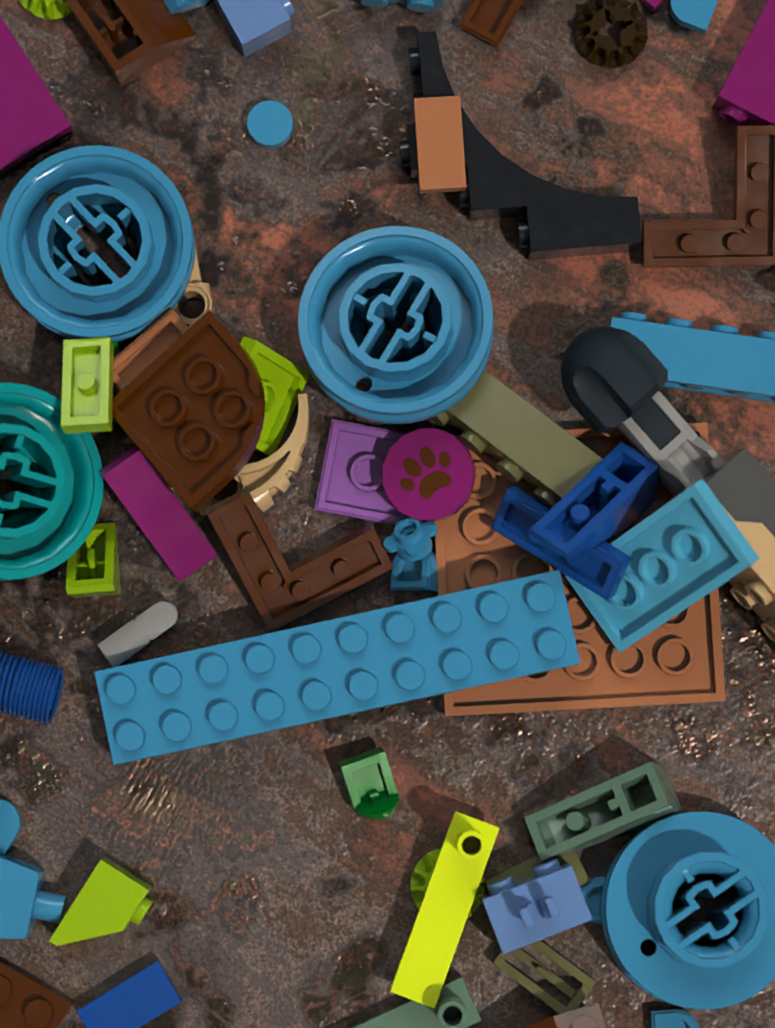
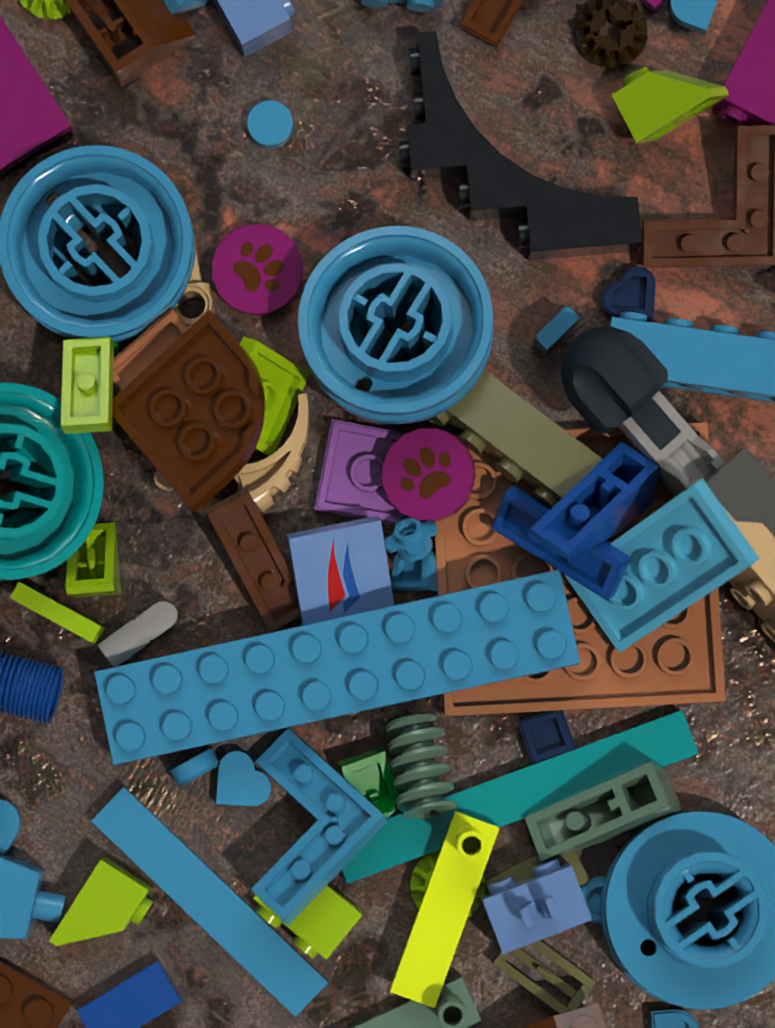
(57, 613): none -> lime tile
(158, 513): magenta tile -> none
(195, 767): none -> dark azure tile
(210, 901): none -> dark azure tile
(240, 782): none -> dark azure tile
(257, 270): none -> magenta tile
(320, 924): none -> lime brick
(340, 570): none -> medium blue tile
(342, 826): none -> dark azure plate
(417, 766): none -> sand green piece
(439, 144): nougat tile -> none
(528, 790): none -> teal tile
(545, 735): none -> dark blue tile
(555, 330): none -> dark azure tile
(631, 294): none -> dark blue tile
(662, 101): none -> lime slope

